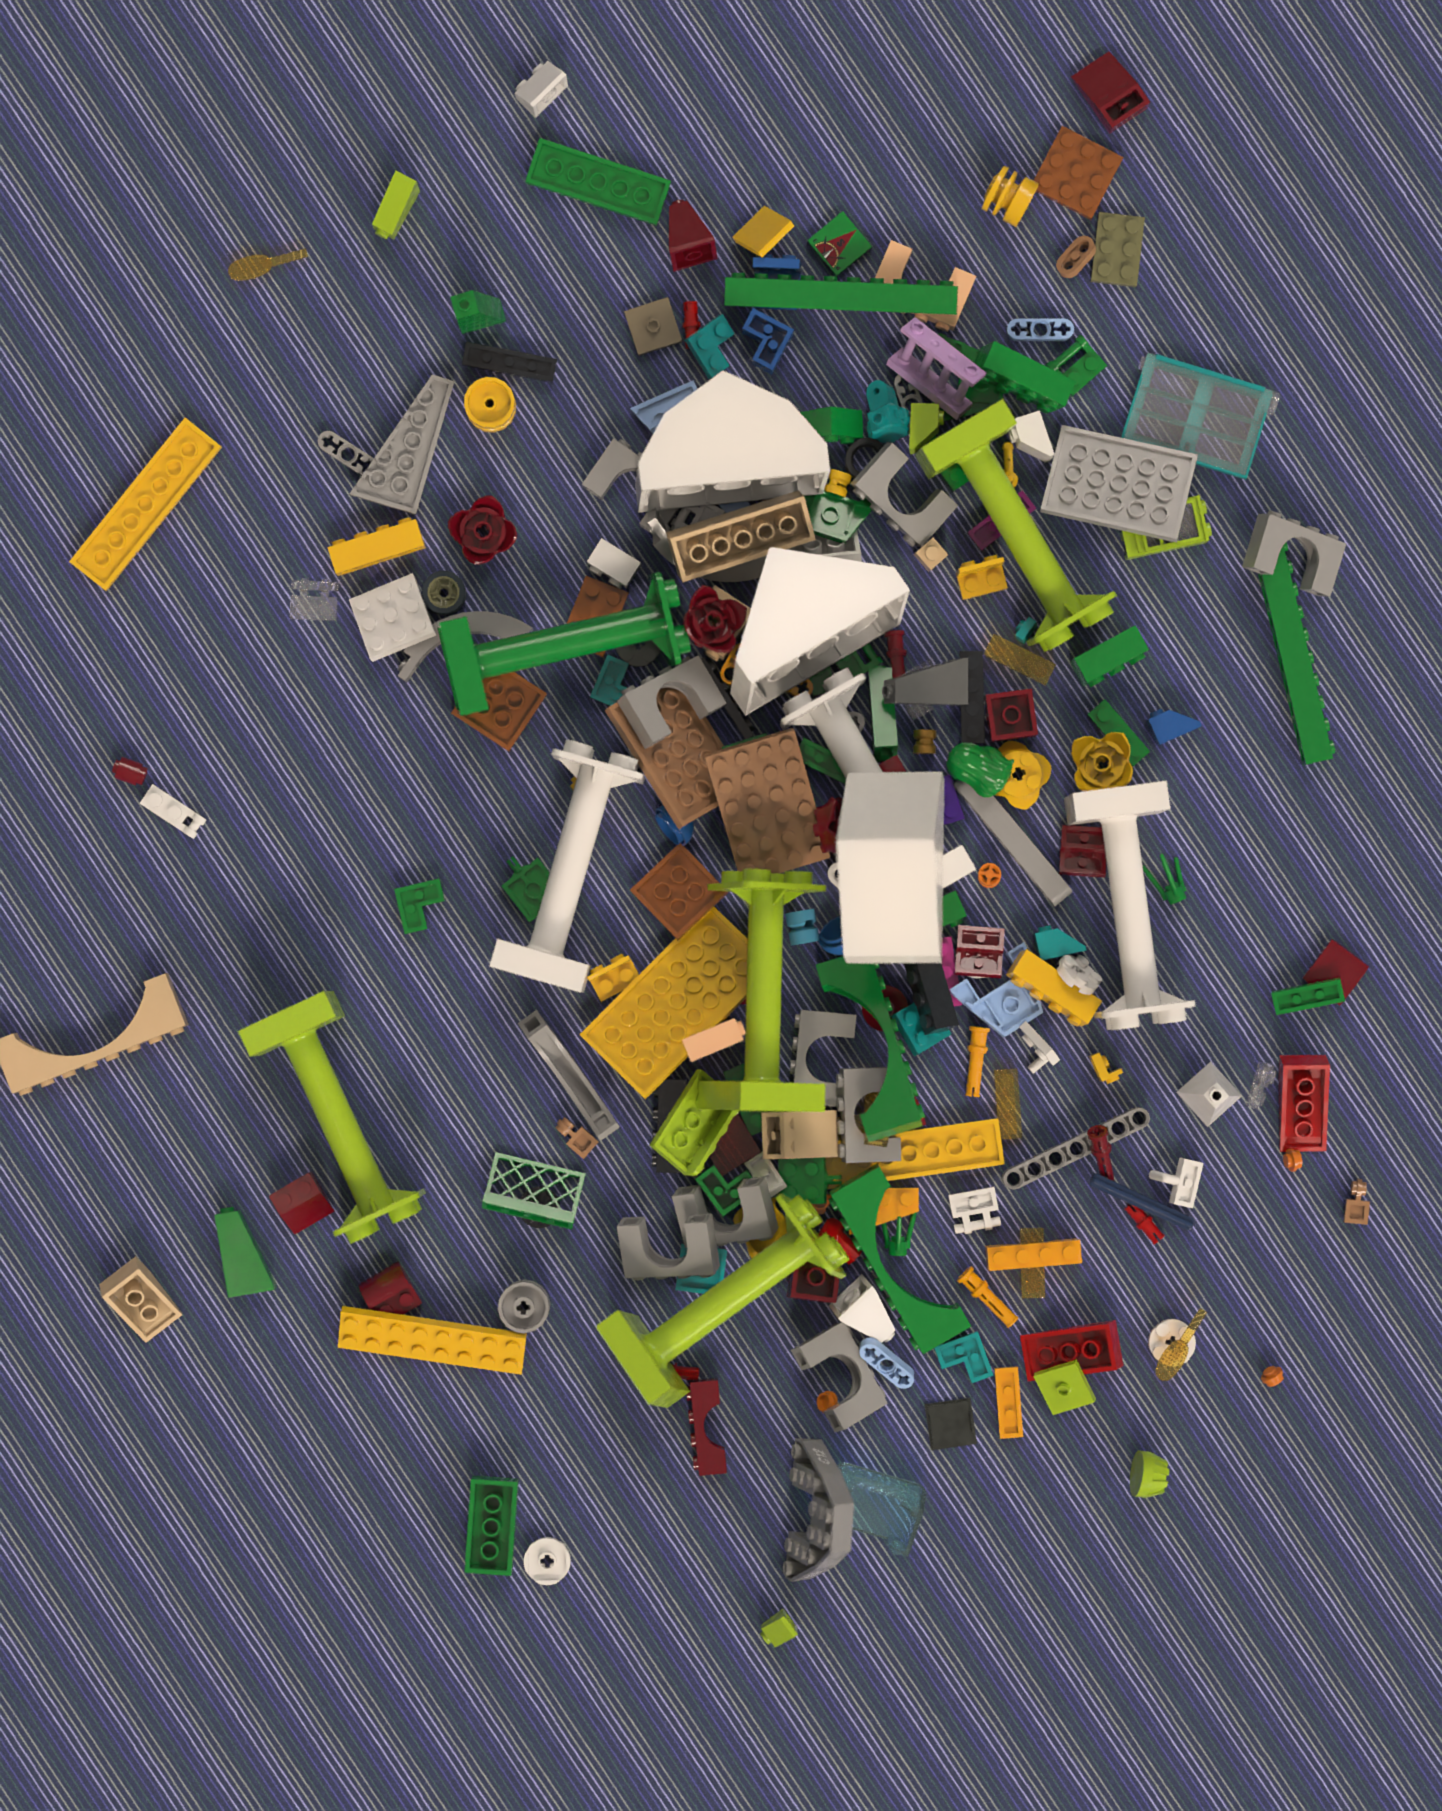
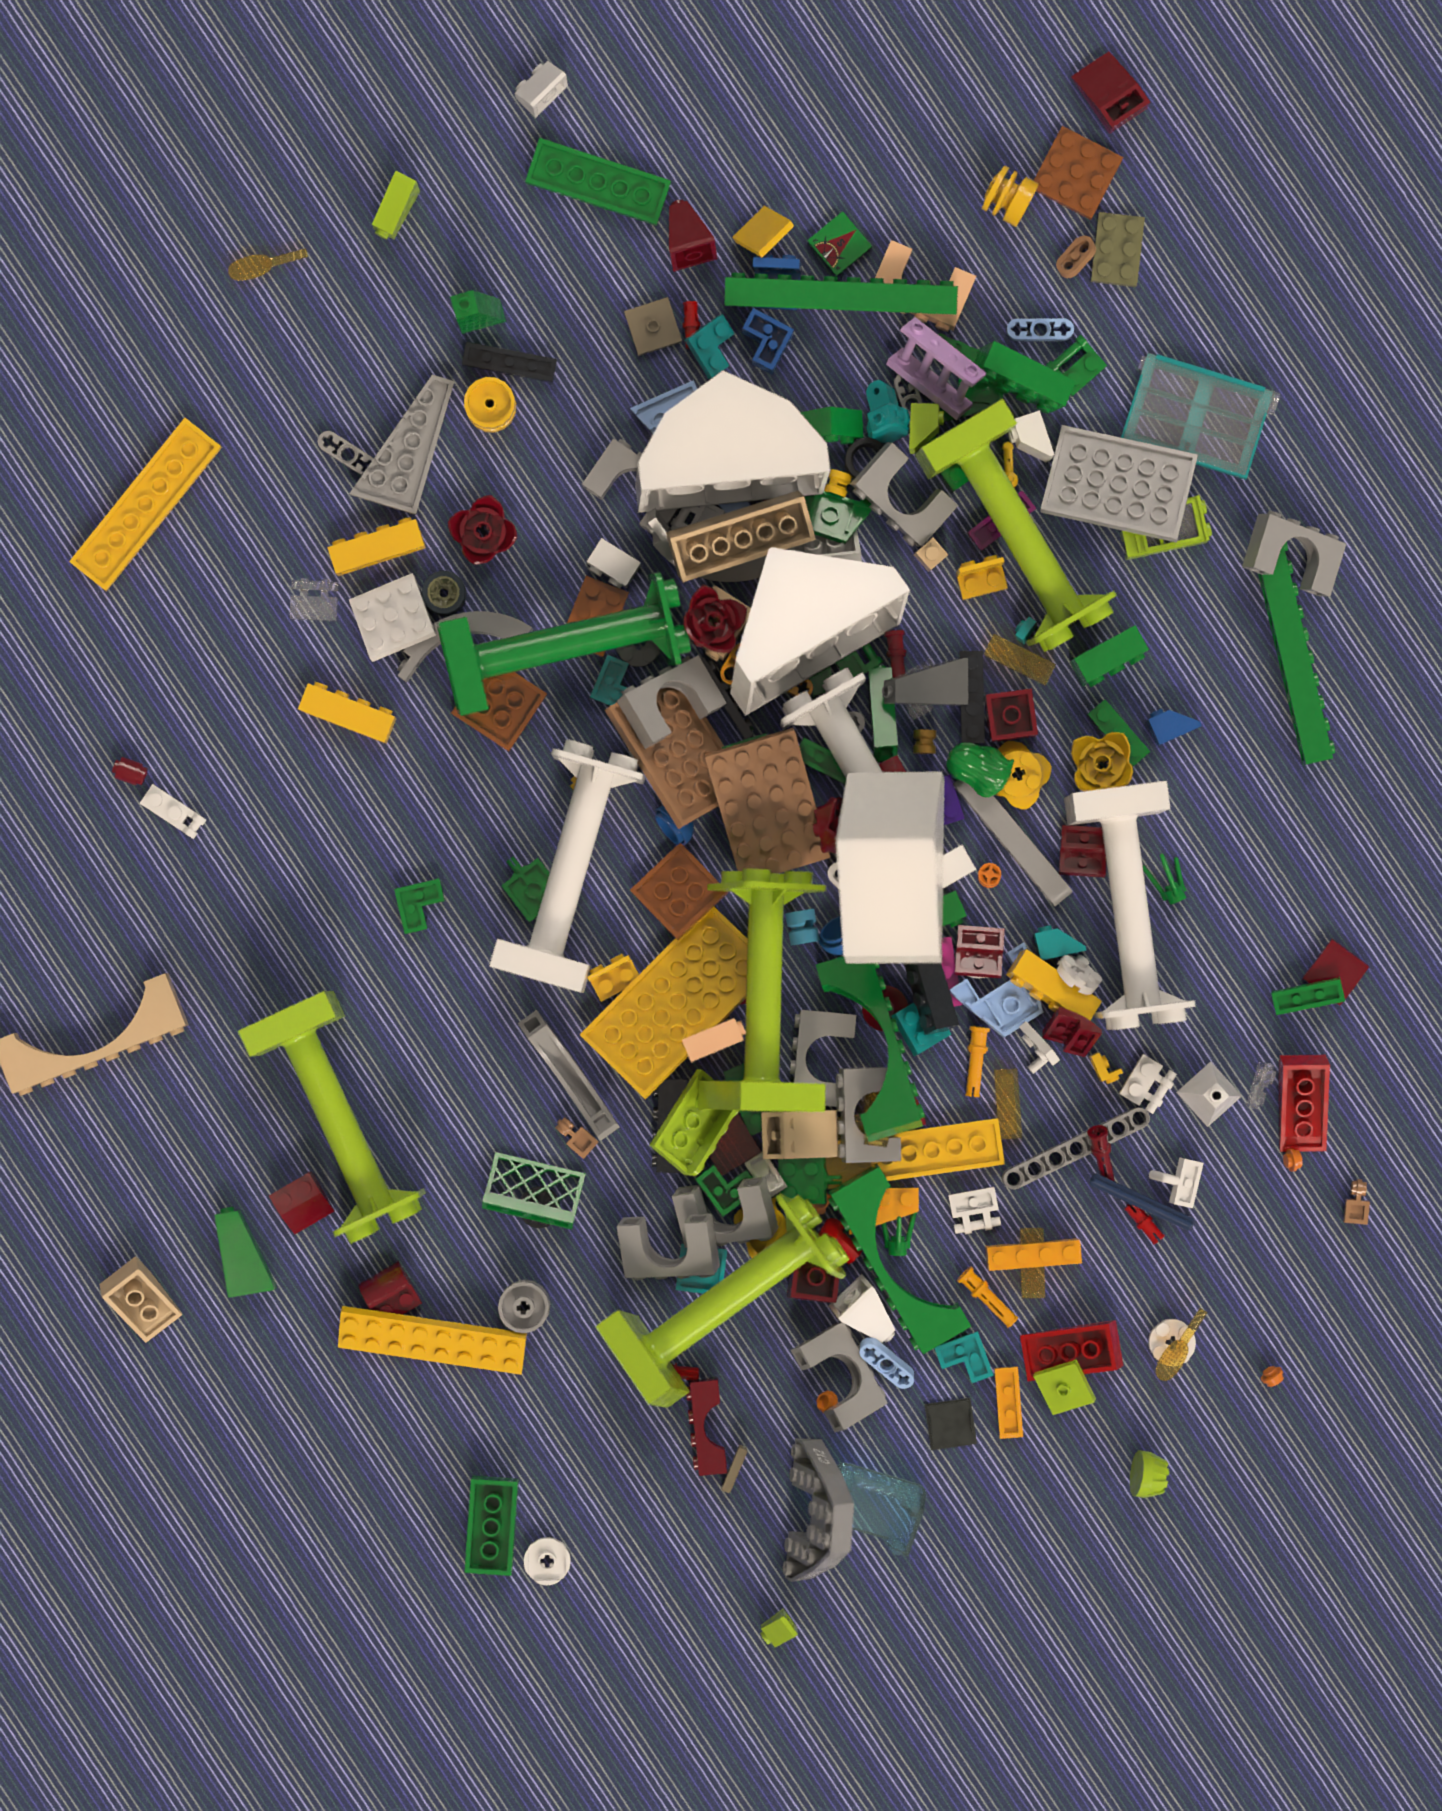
(347, 713): none -> yellow brick
(734, 1469): none -> dark tan tile
(1073, 1031): none -> dark red slope
(1142, 1078): none -> white plate

